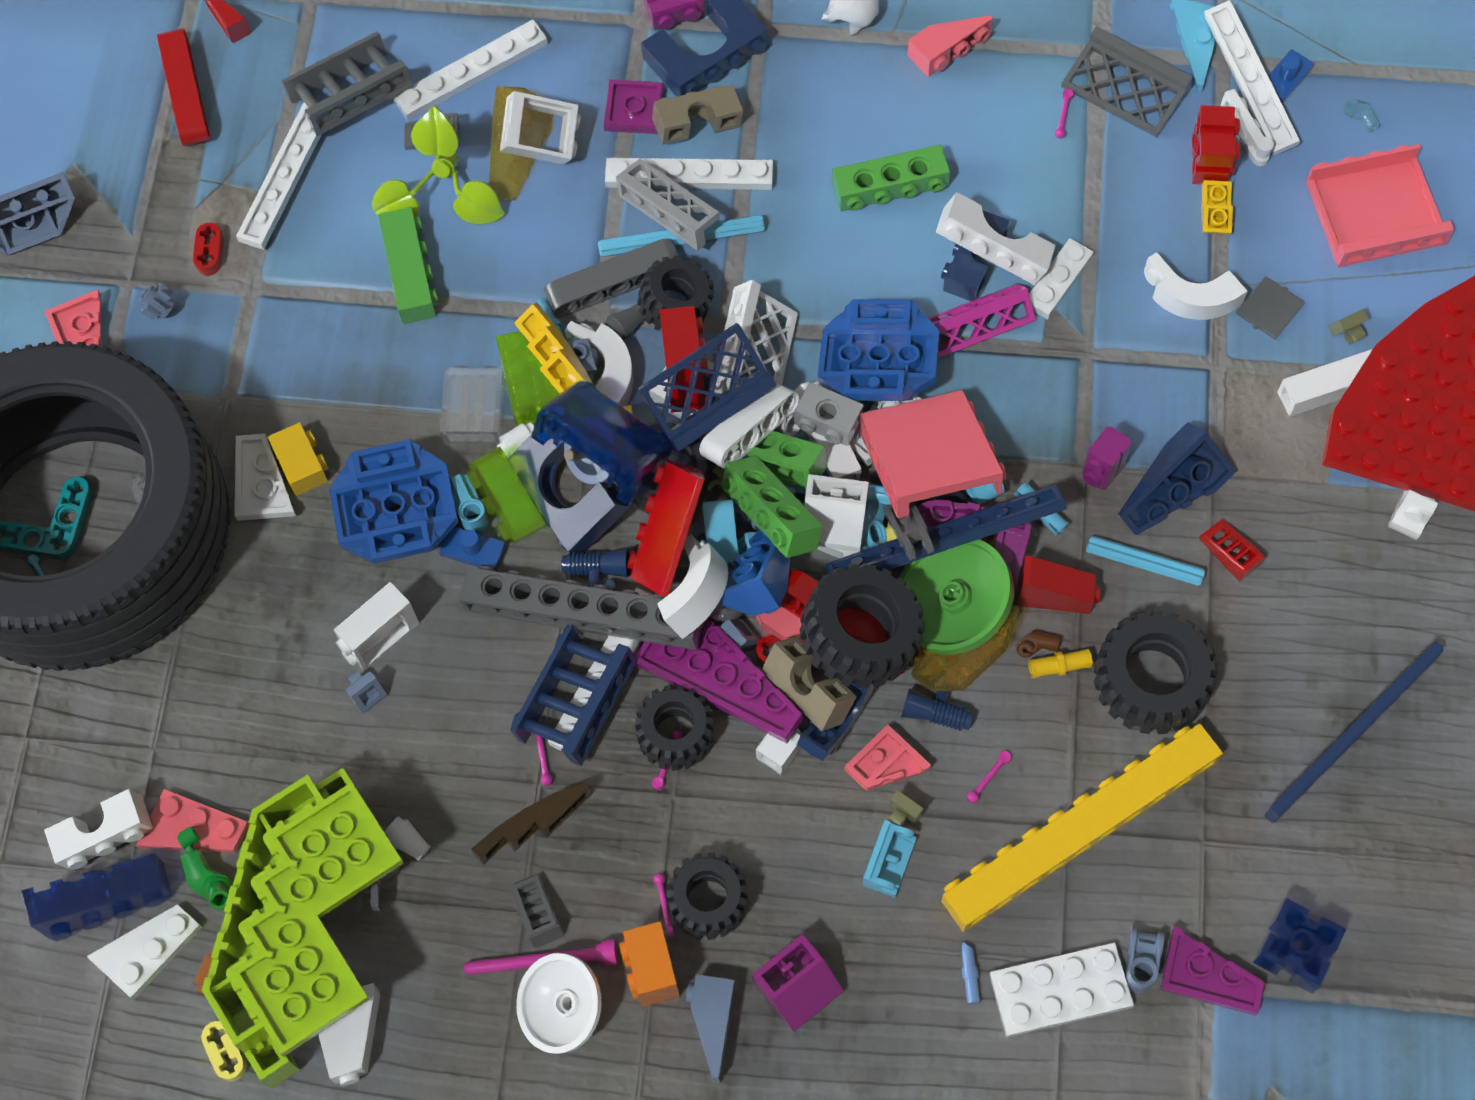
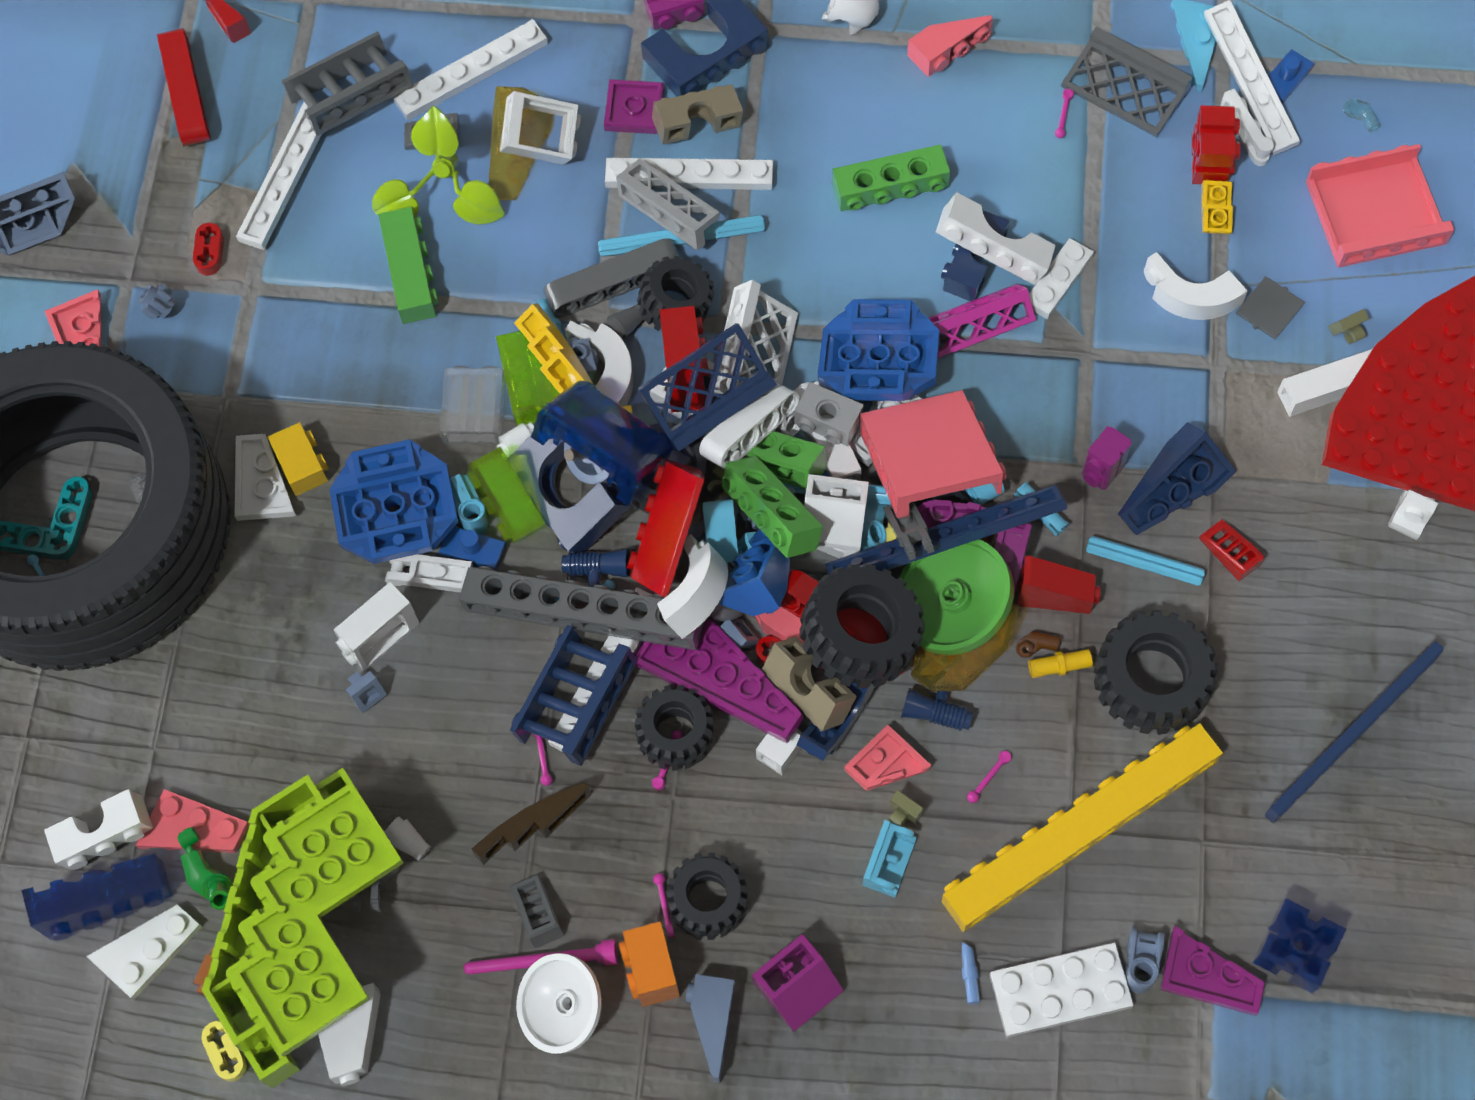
(429, 572): none -> white plate

